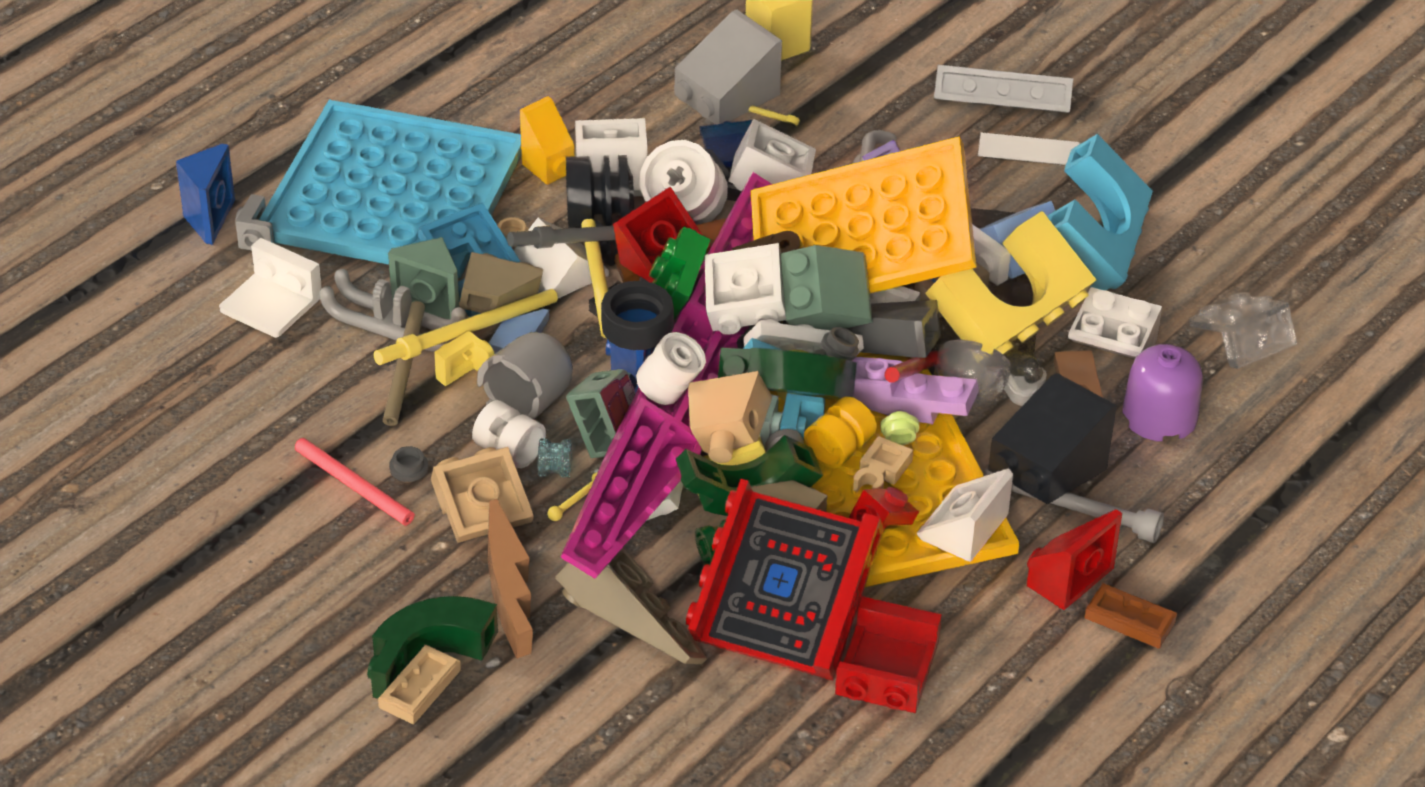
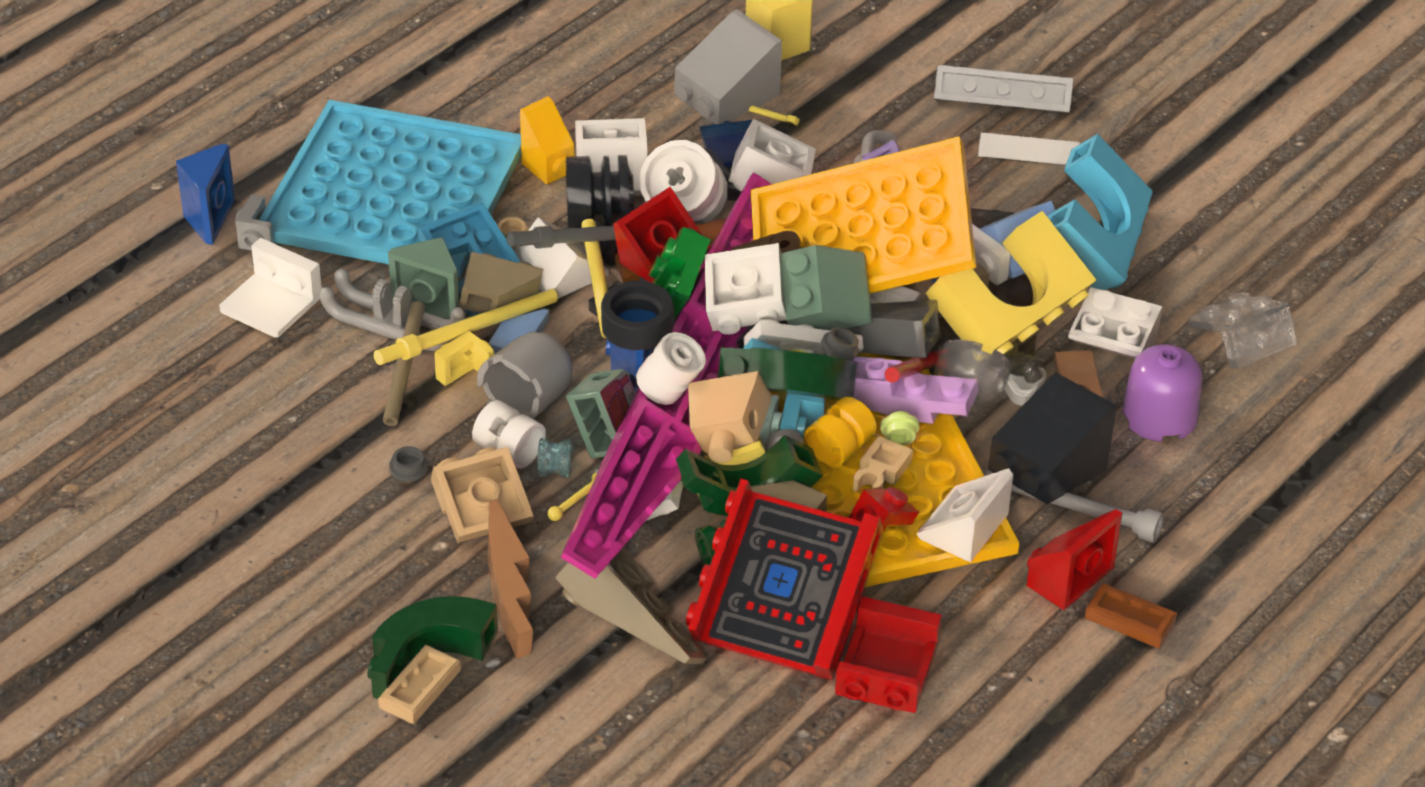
(354, 481): coral piece -> none

